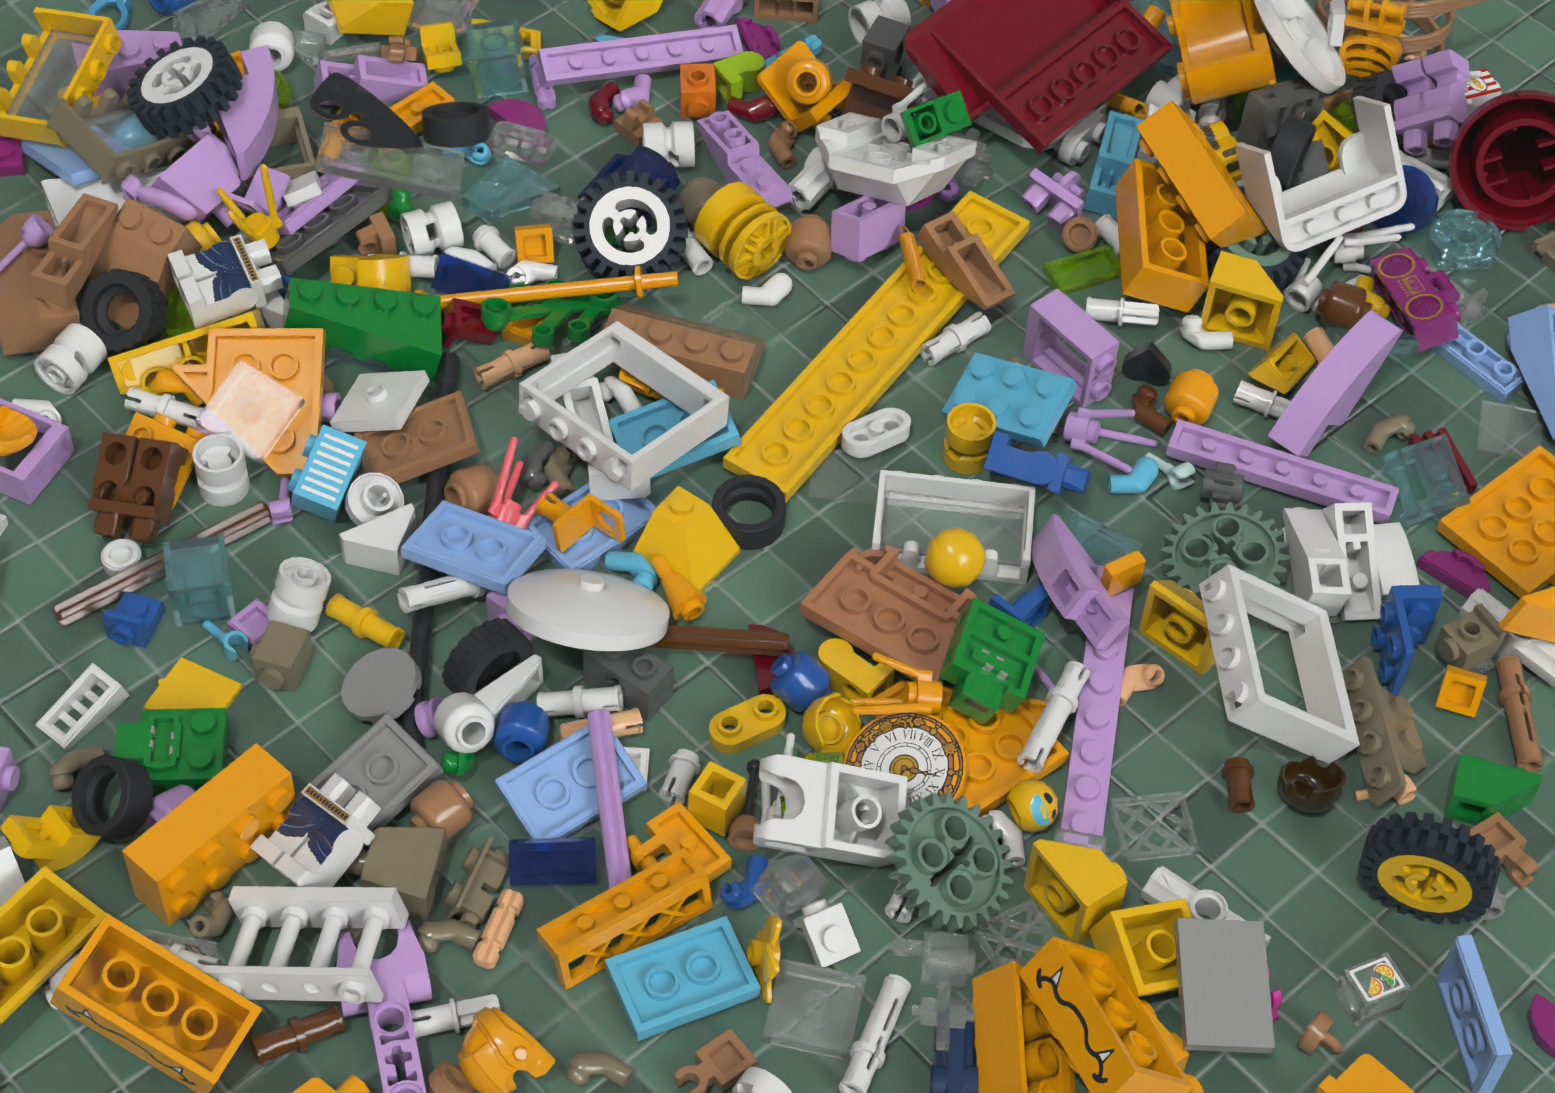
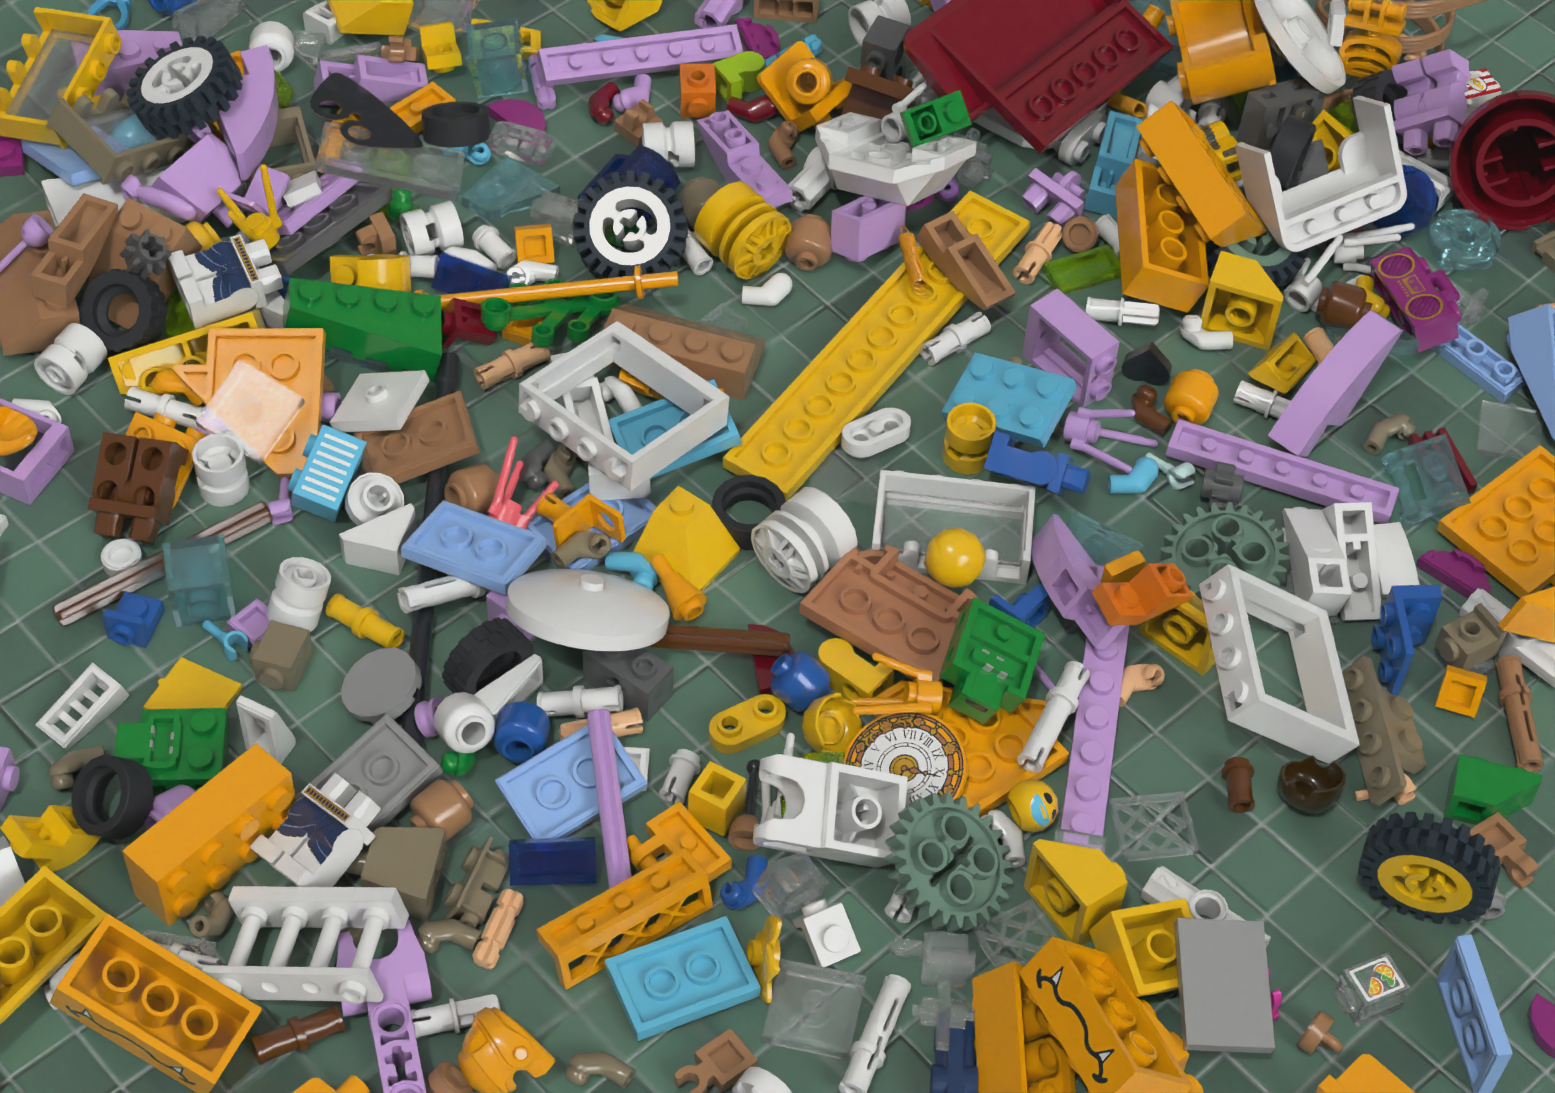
(145, 254): none -> dark grey gear
(265, 728): none -> white slope
(581, 545): none -> dark tan arm
(803, 539): none -> white wheel
(1038, 252): none -> light nougat axle
(1145, 596): none -> orange slope

